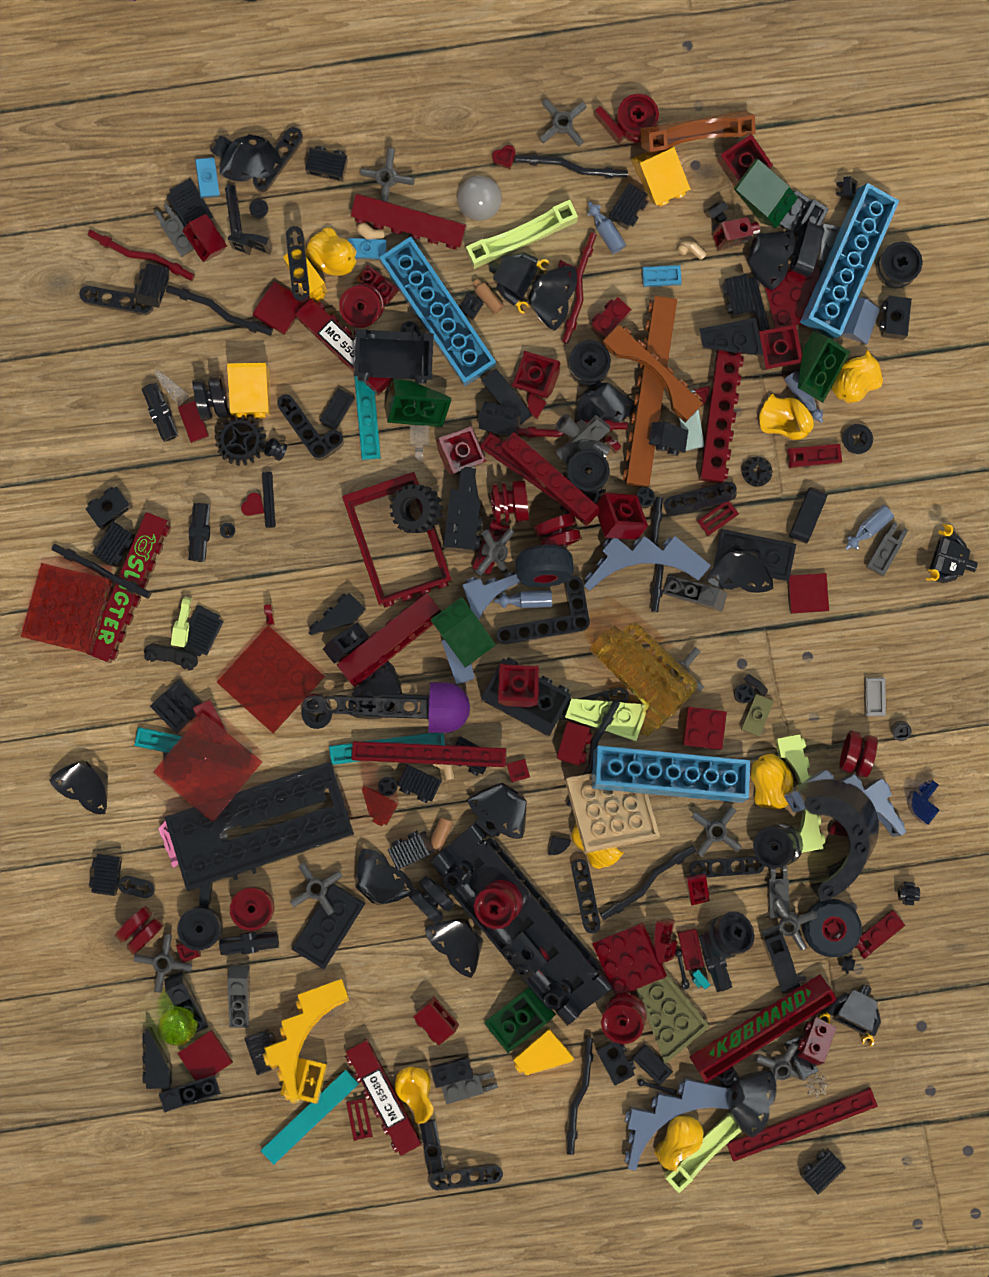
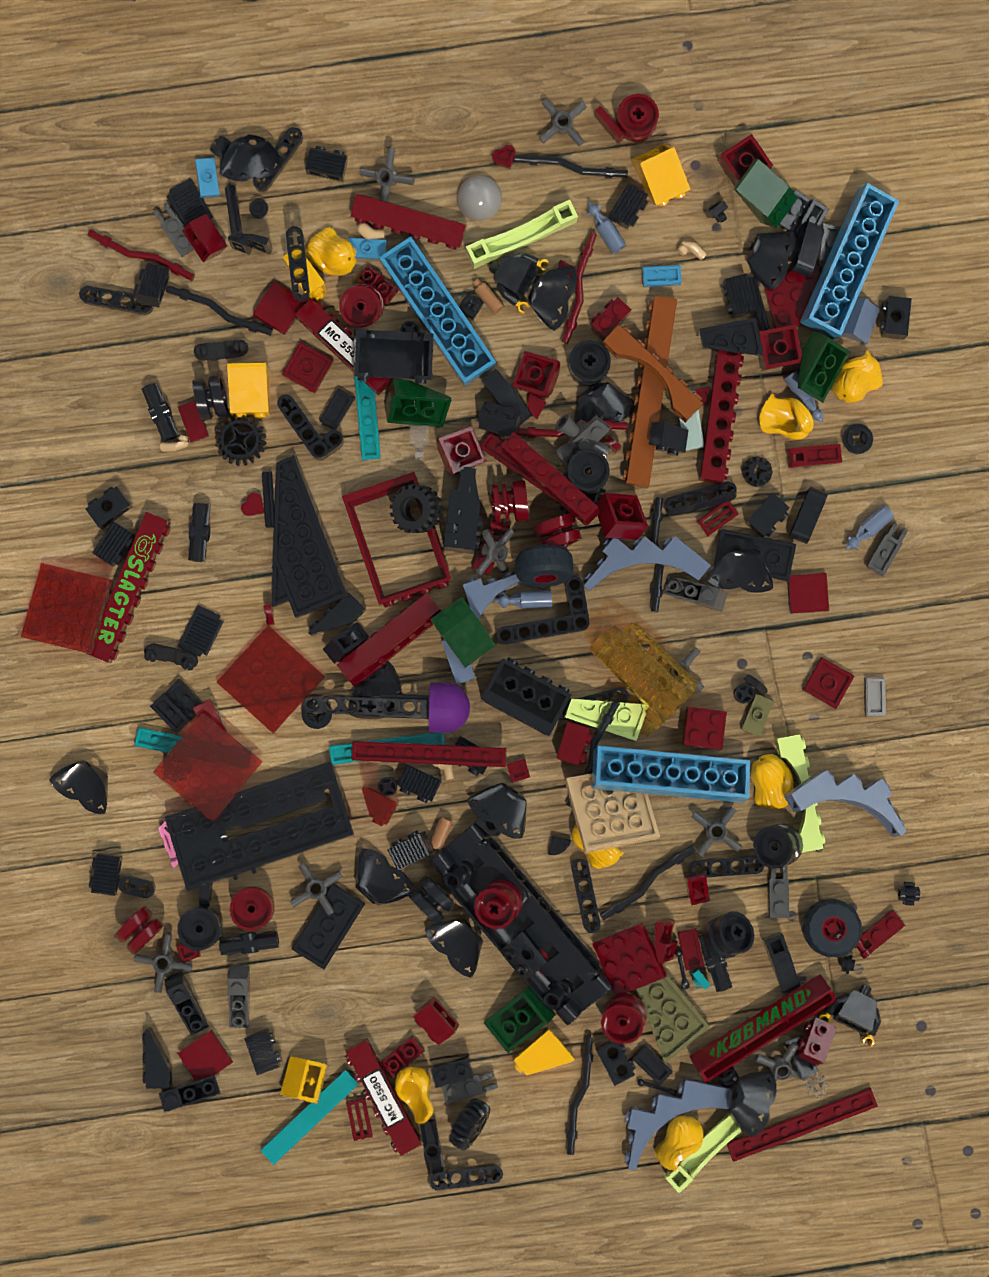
(131, 586): black bar -> none
(175, 446): none -> tan arm
(176, 1026): clear neon green cylinder -> none
(177, 393): clear slope -> none
(181, 627): yellowish green piece -> none
(221, 350): none -> black piece
(231, 530): black hinge -> none
(275, 449): black wheel -> none
(285, 1054): yellow arch -> none
(302, 556): none -> black wing
(307, 367): none -> dark red tile
(402, 1056): none -> dark red slope
(469, 1124): none -> black gear
(518, 685): dark red slope -> none
(646, 494): black wheel -> none
(671, 134): dark orange arch -> none
(734, 233): dark red torso -> none
(767, 515): none -> black brick
(789, 917): dark grey bar -> none
(822, 1170): black brick -> none
(828, 683): none -> dark red tile
(838, 829): dark red tile -> none
(849, 187): black tile -> none
(858, 753): dark red wheel -> none
(860, 819): black windscreen -> none
(901, 730): black tile -> none
(907, 257): black wheel -> none
(919, 804): clear blue brick -> none
(950, 557): black torso -> none

